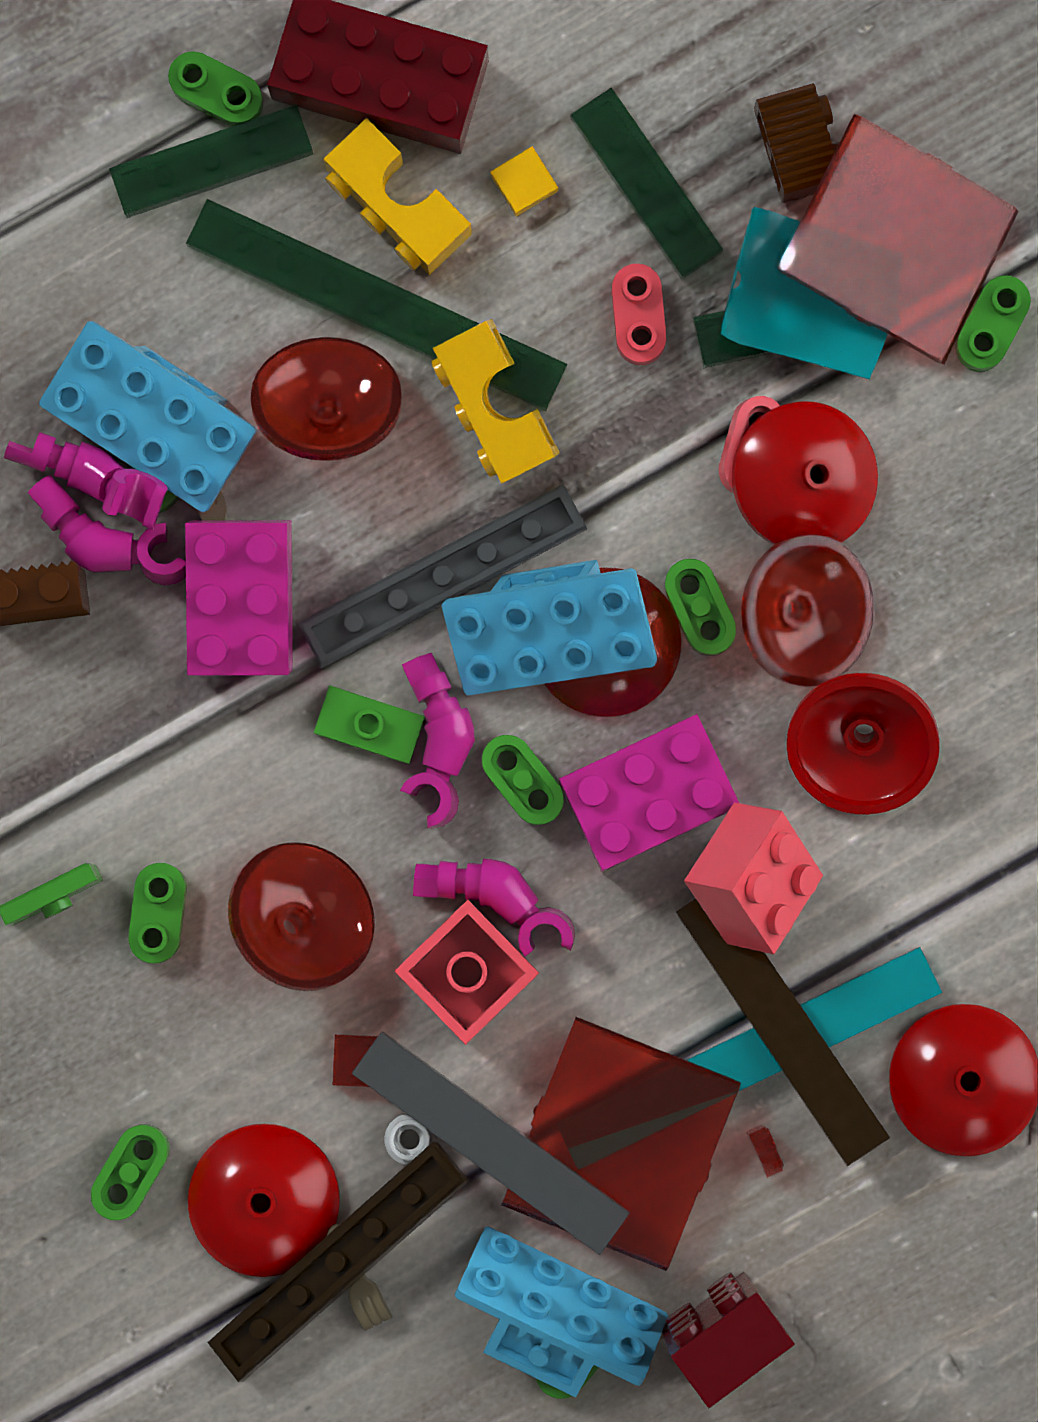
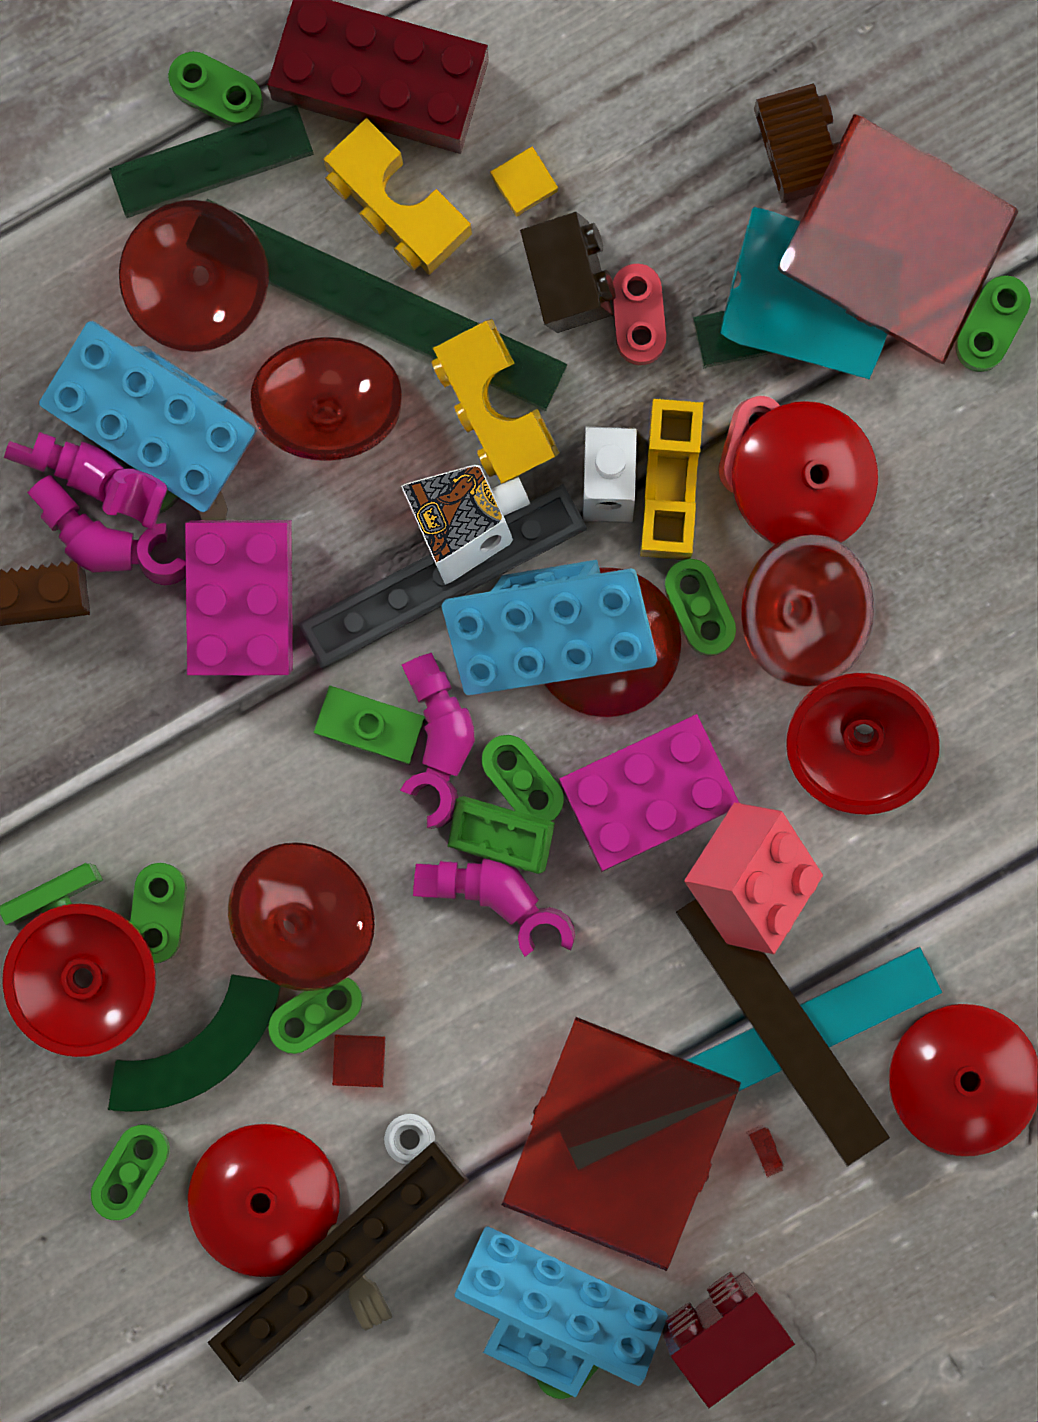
(43, 986): none -> red dish
(160, 282): none -> clear red dish
(205, 1059): none -> dark green tile
(316, 1014): none -> bright green plate
(463, 517): none -> torso
(466, 972): coral brick -> none
(491, 1143): dark grey tile -> none
(501, 834): none -> bright green plate
(568, 271): none -> dark brown brick
(609, 474): none -> white torso
(646, 183): clear green tile -> none
(671, 479): none -> yellow arch

